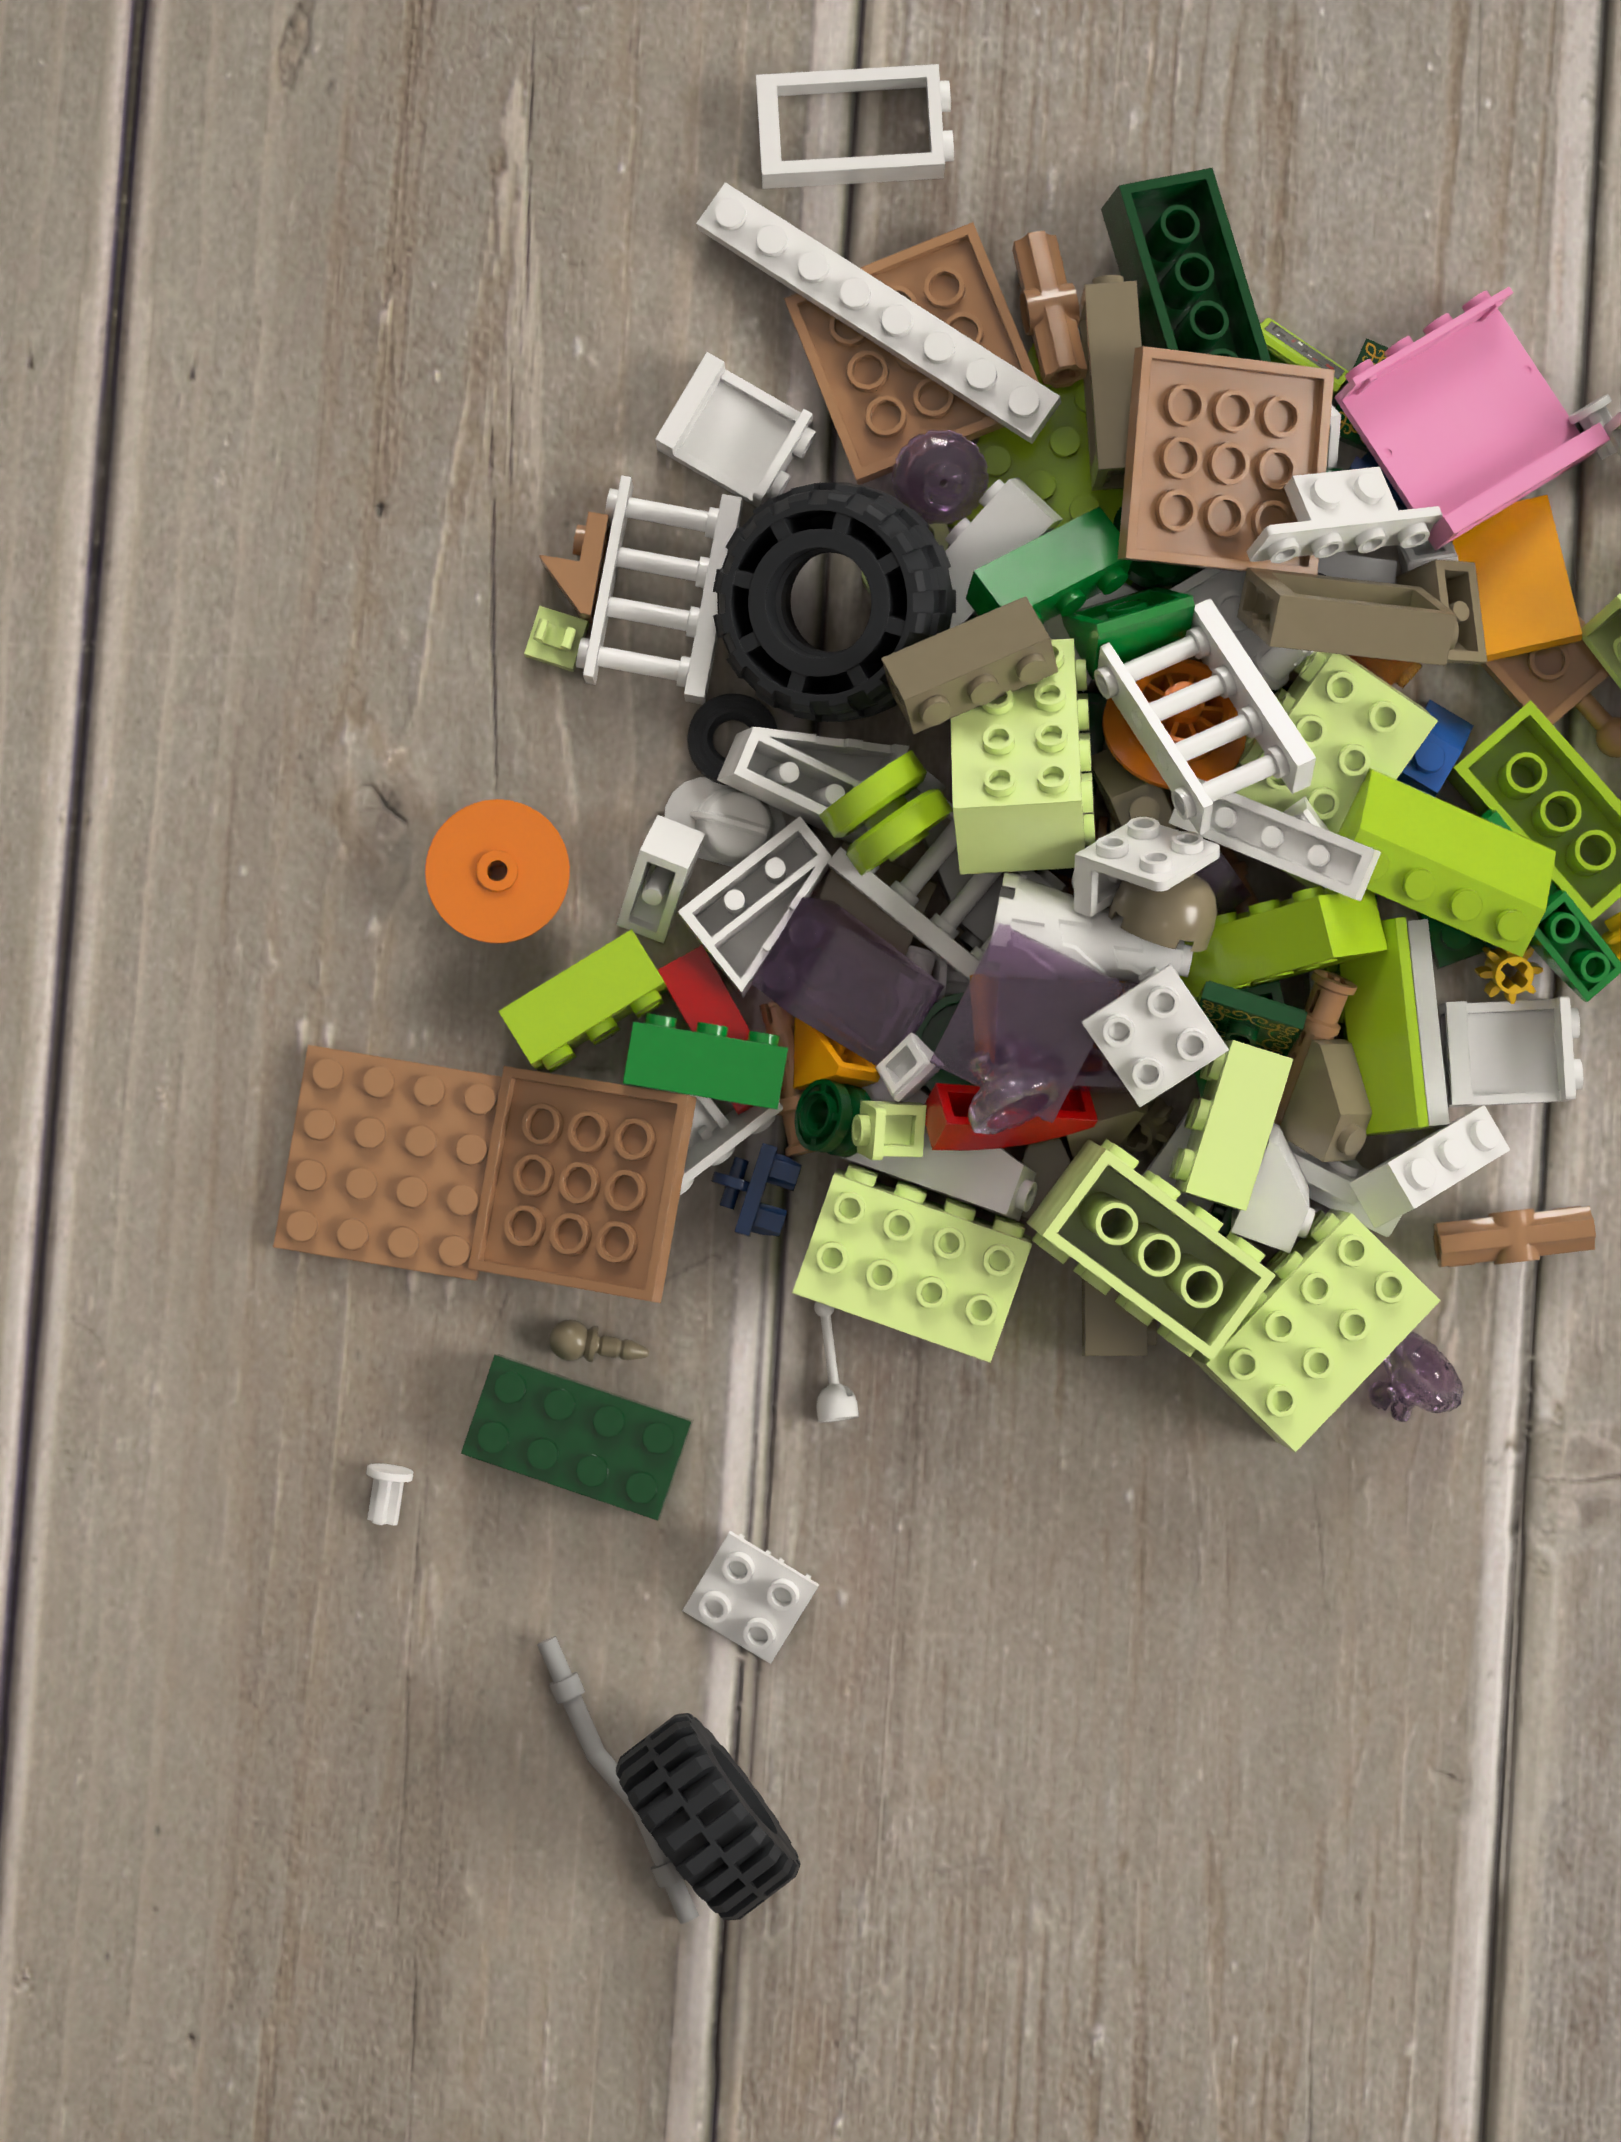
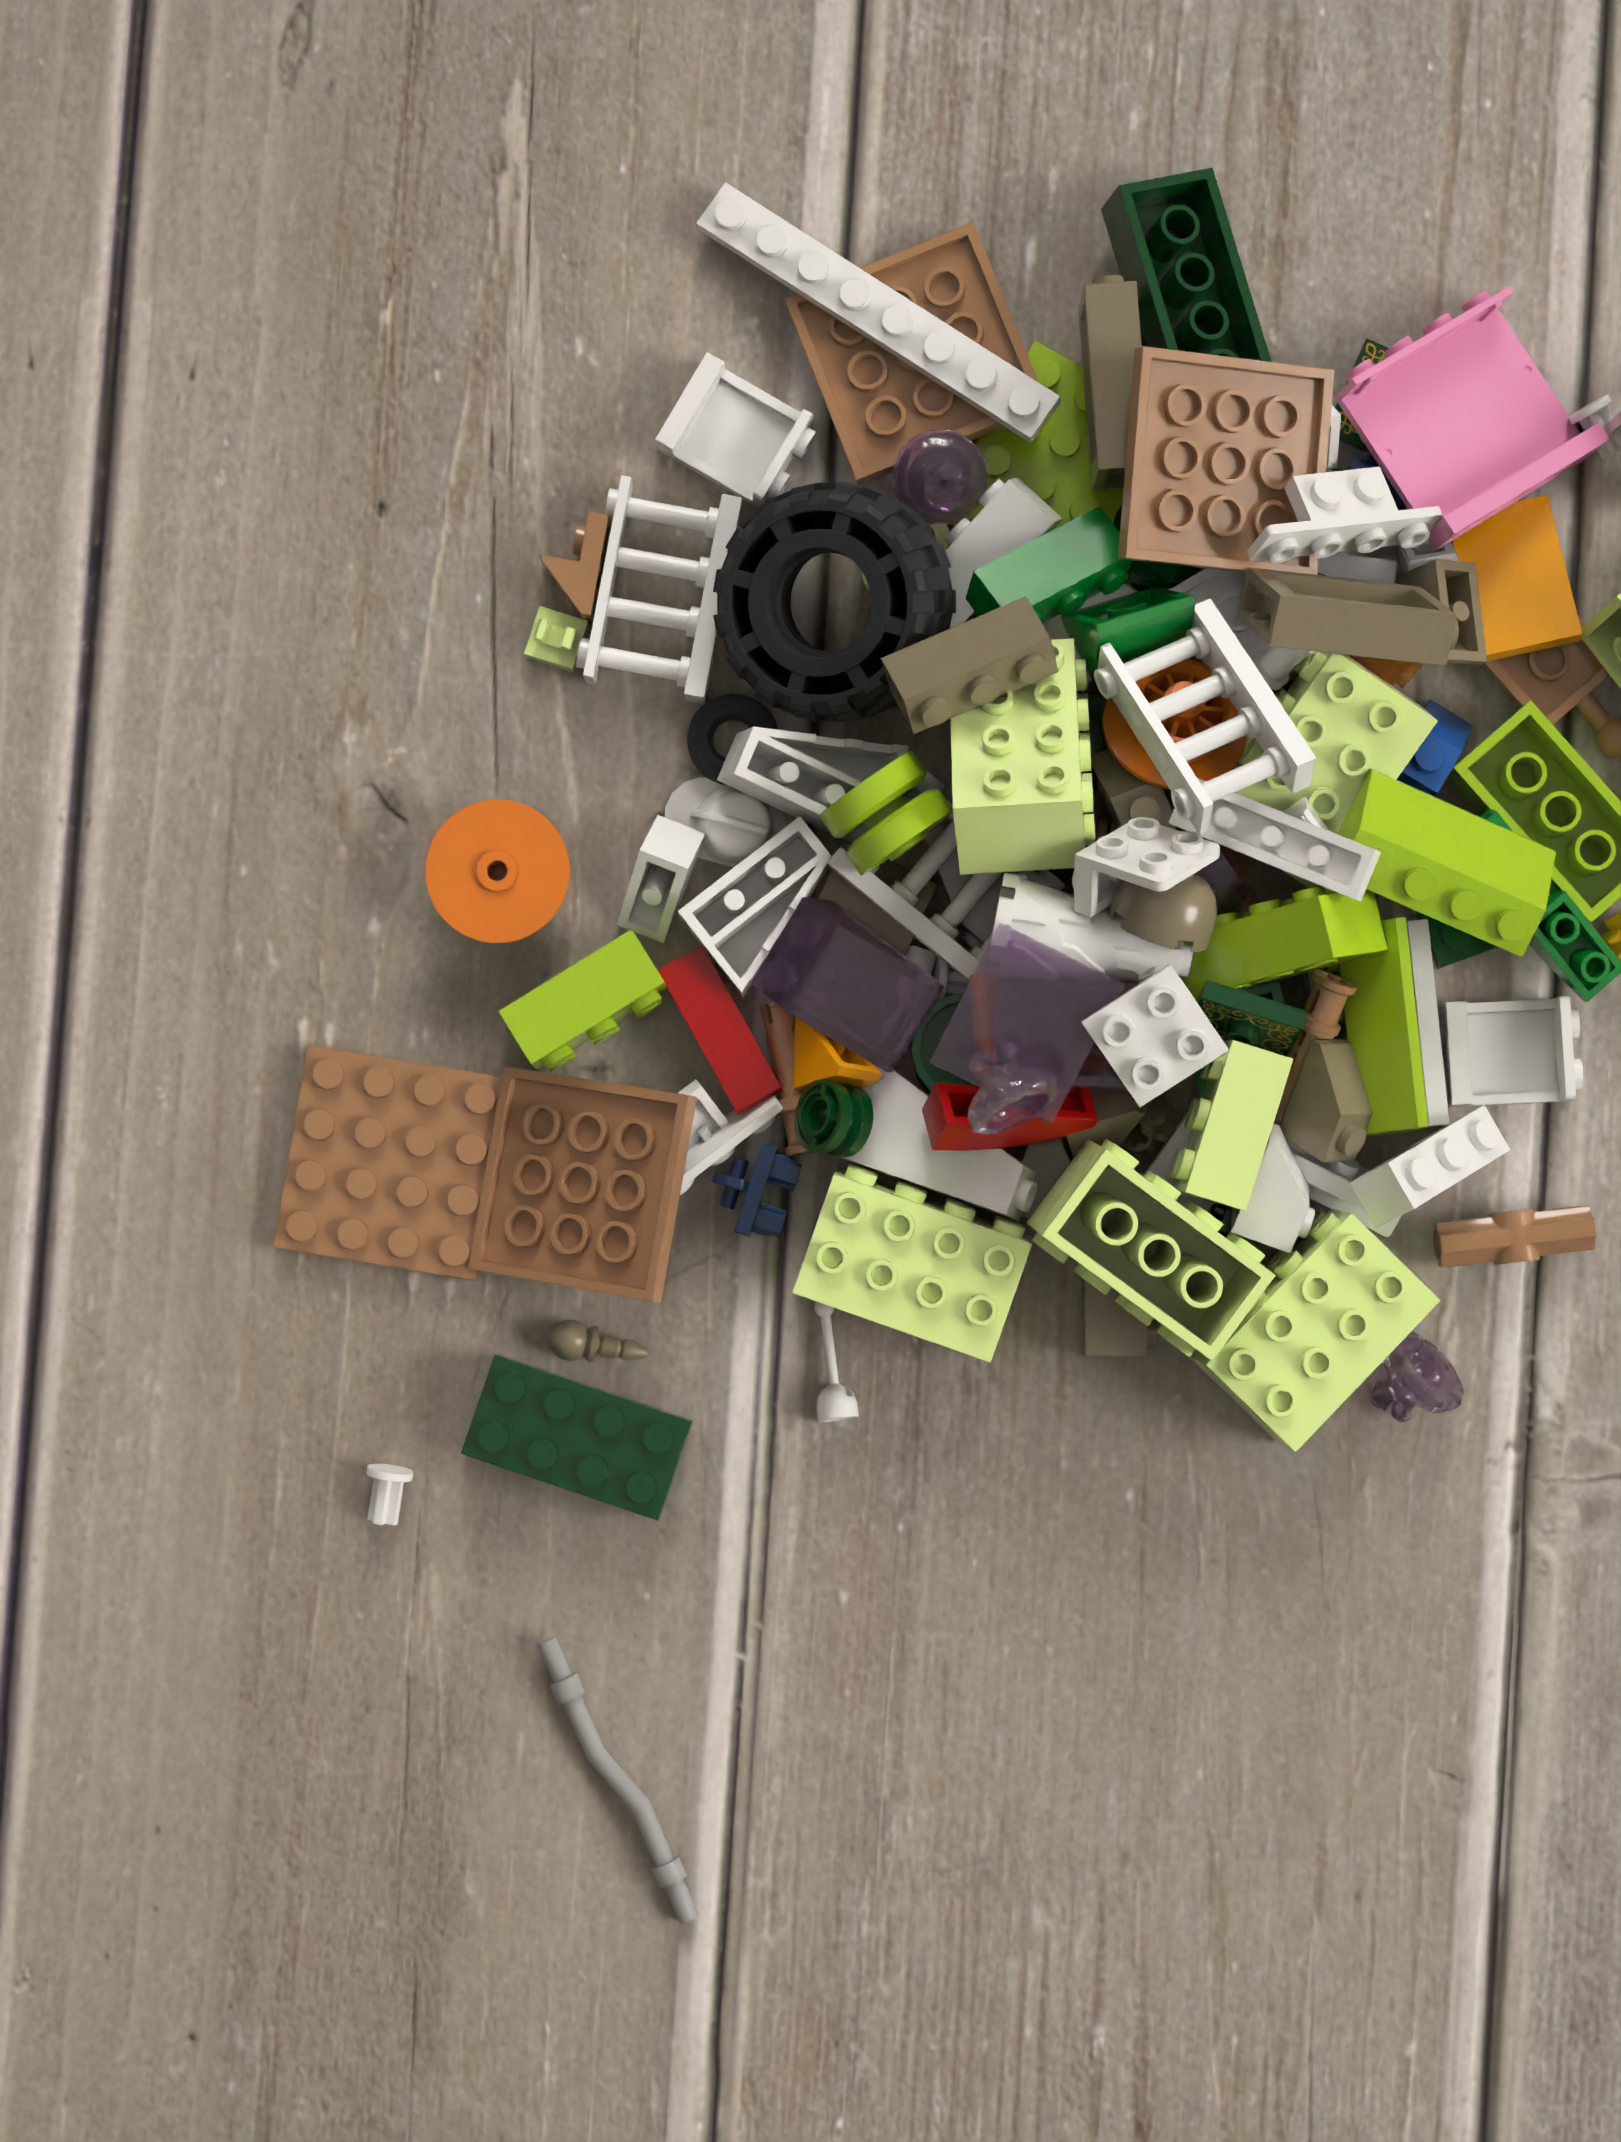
(706, 1062): green brick -> none
(707, 1817): black tyre -> none
(750, 1597): white hinge -> none
(852, 169): white window -> none
(889, 1129): yellowish green bracket -> none
(907, 1068): white slope -> none
(1049, 309): medium nougat piece -> none
(1290, 349): slope -> none
(1499, 981): yellow gear -> none

